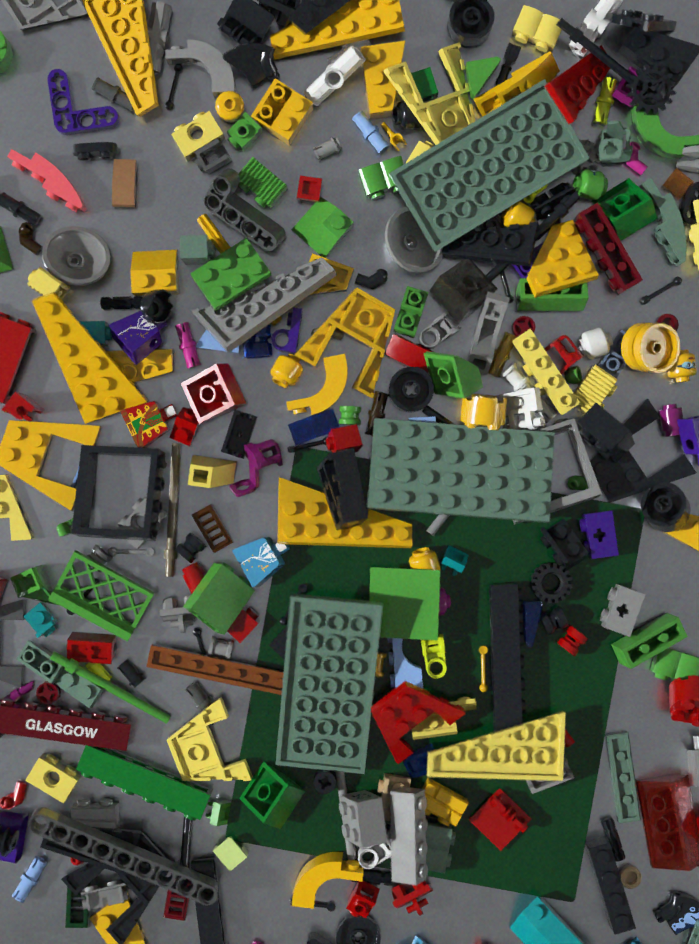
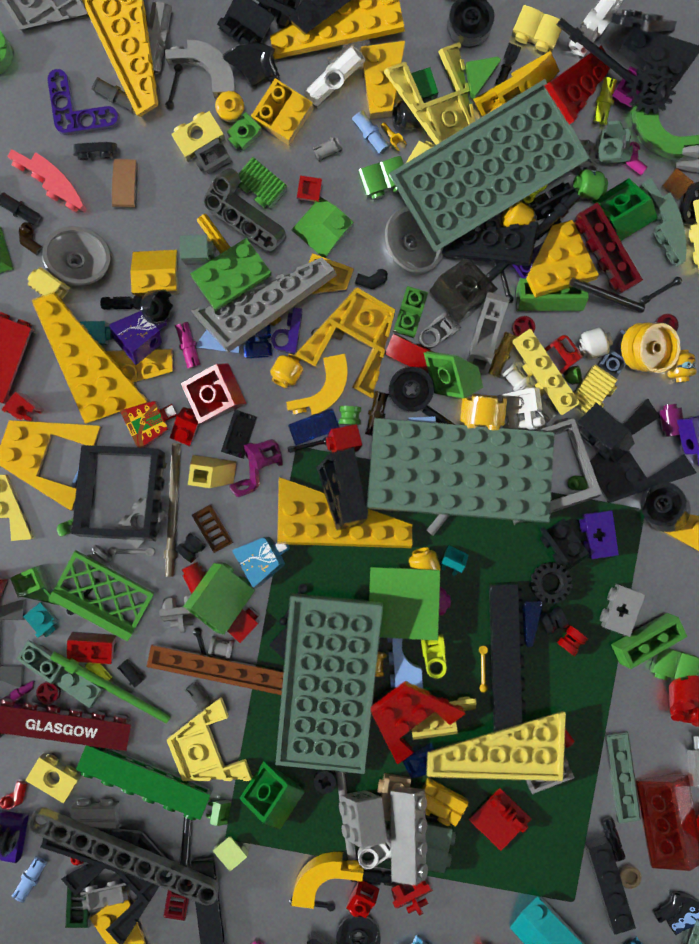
(607, 295): none -> black bar

